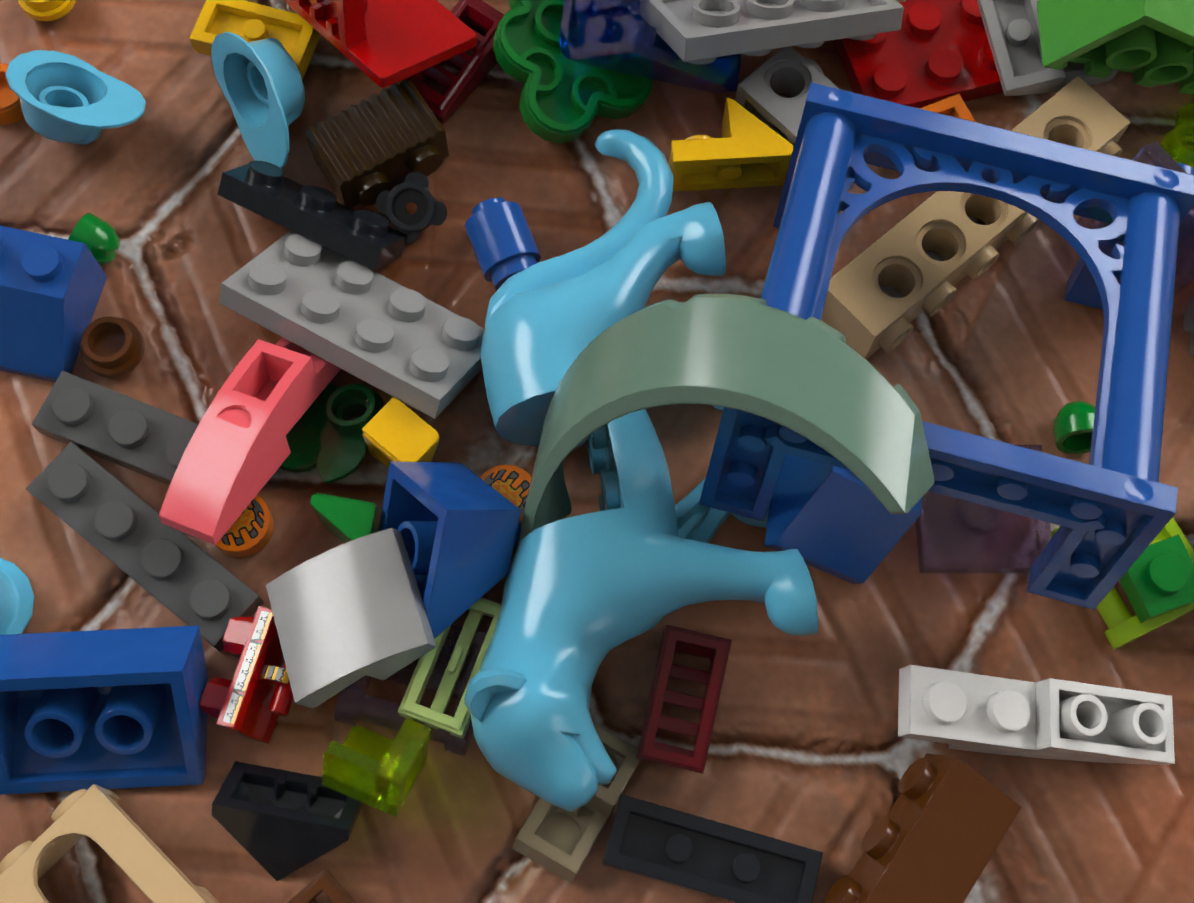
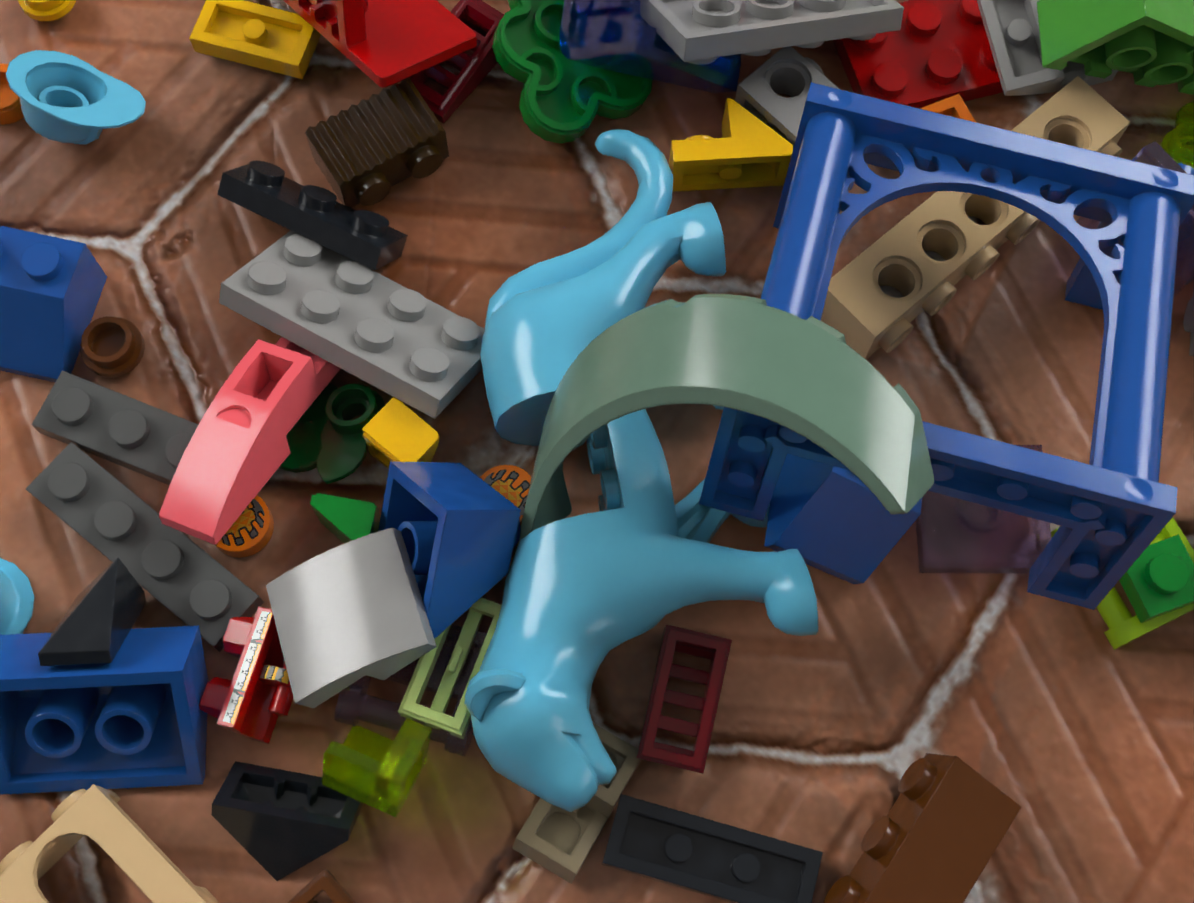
(96, 620): none -> black slope
(97, 236): green hinge -> none
(262, 91): medium azure piece -> none
(414, 190): black plate -> none
(501, 239): blue brick -> none
(1035, 718): white slope -> none
(1074, 427): green hinge -> none

